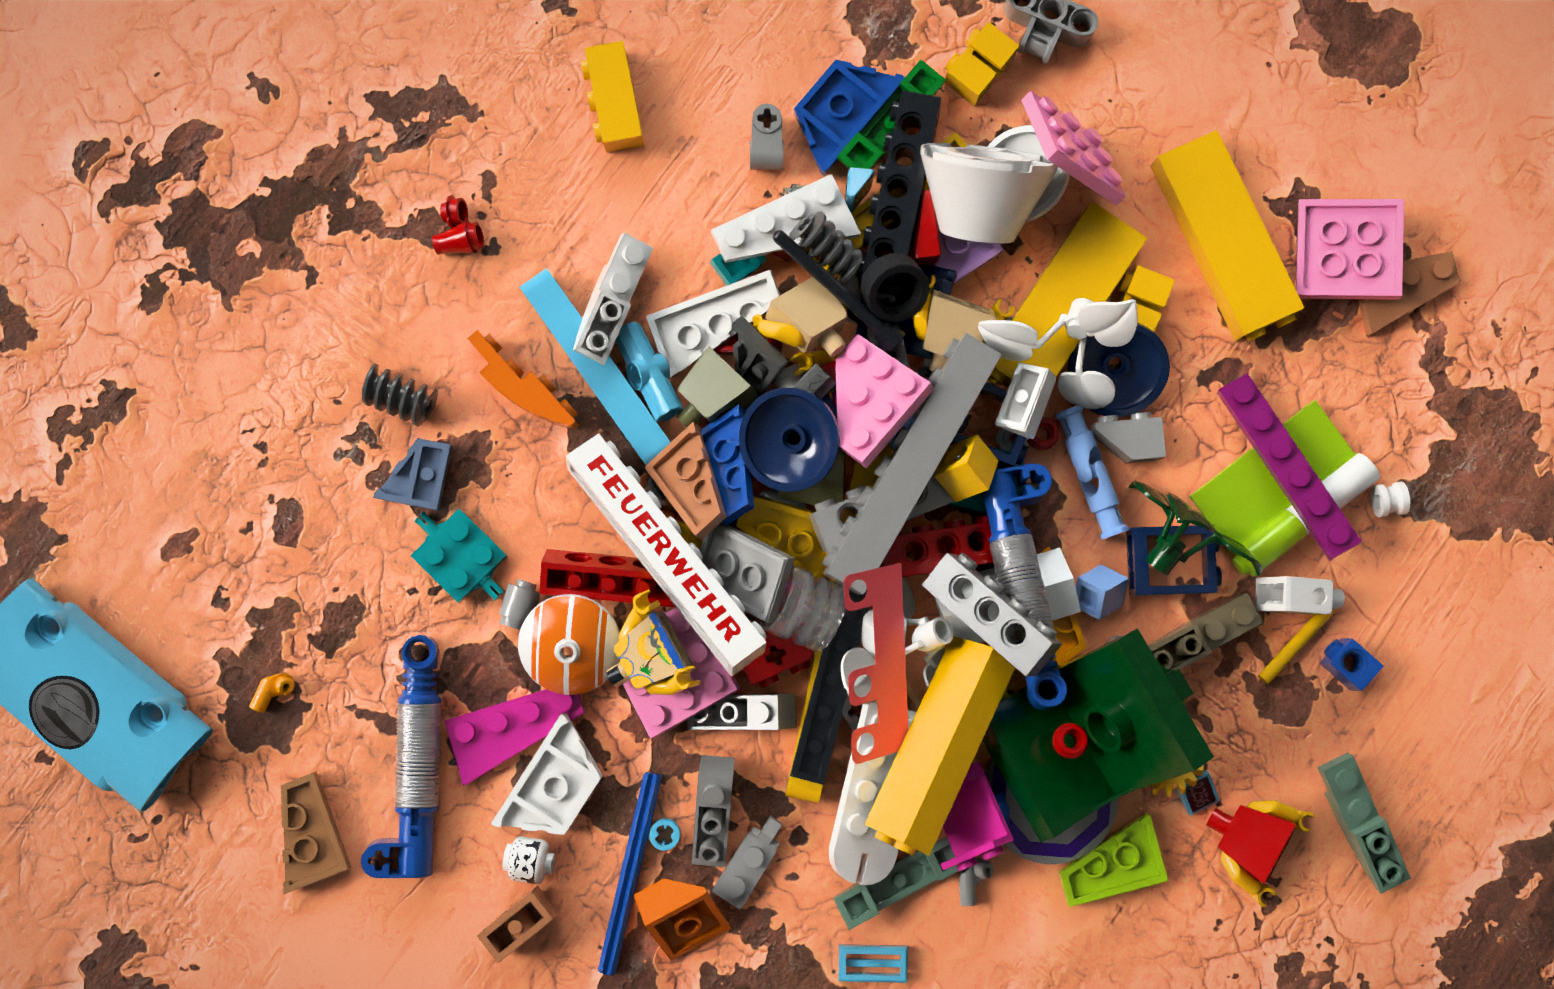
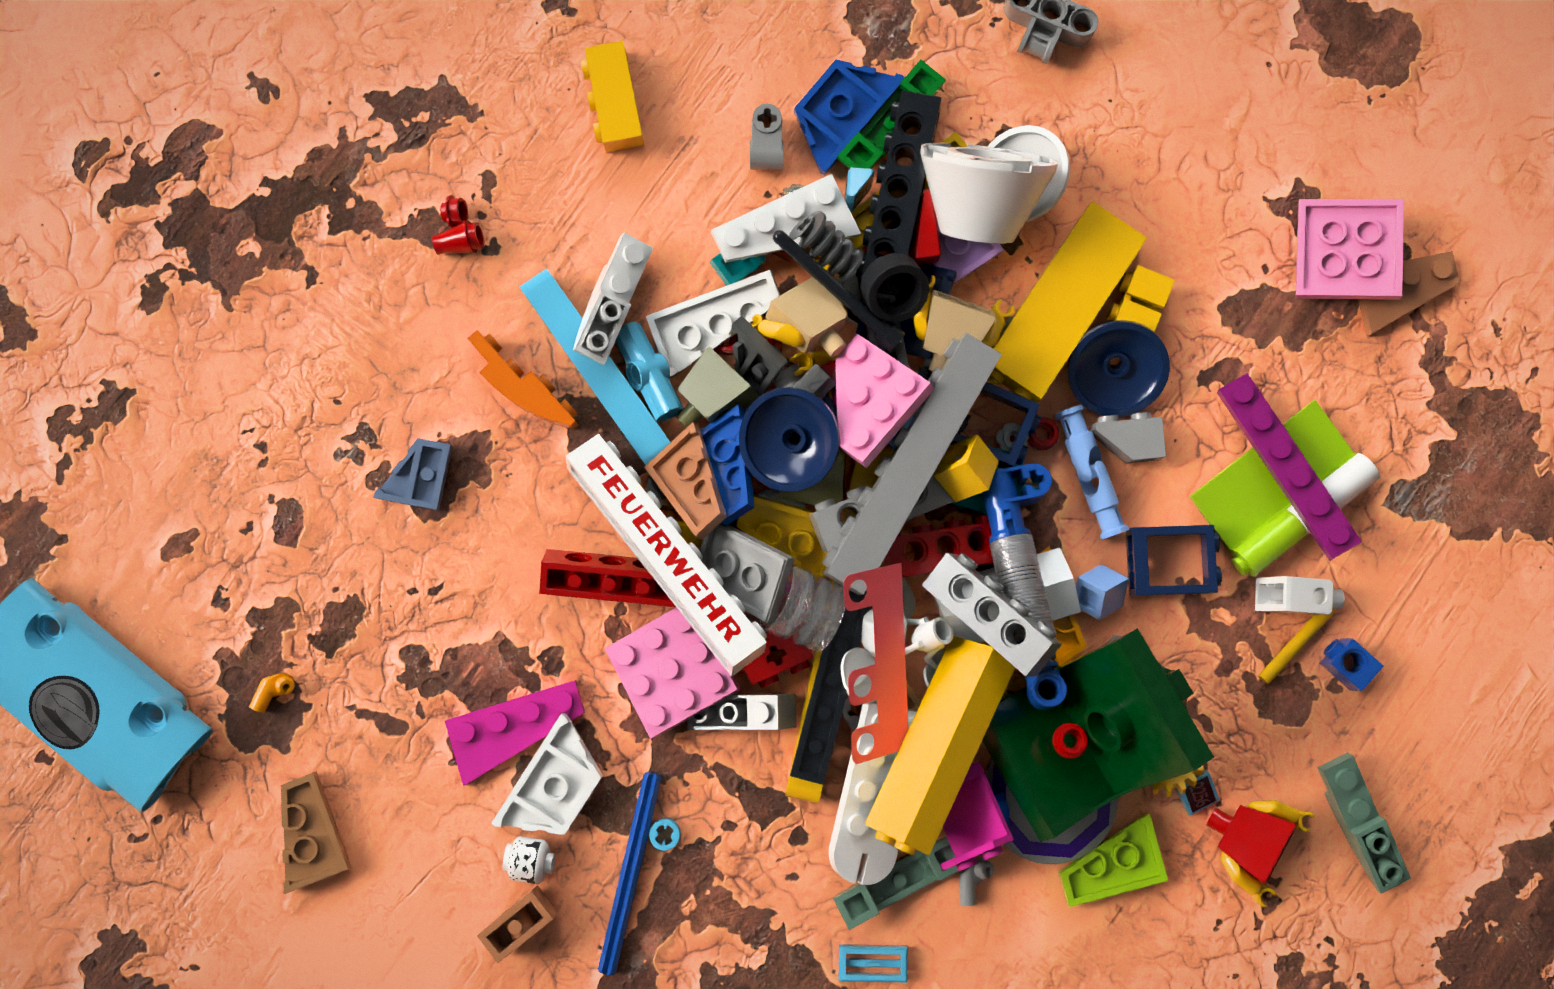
(397, 397): dark grey piece -> none
(416, 771): piece -> none
(459, 556): teal plate -> none
(518, 603): light grey brick -> none
(572, 623): orange dish -> none
(651, 652): torso -> none
(679, 916): orange slope -> none
(713, 810): light grey slope -> none
(748, 864): light grey hinge -> none
(983, 60): yellow piece -> none
(1026, 400): white slope -> none
(1073, 147): bright pink plate -> none
(1109, 322): white plant -> none
(1169, 548): dark green plant -> none
(1205, 633): dark tan slope -> none
(1227, 237): yellow brick -> none
(1390, 499): white wheel -> none

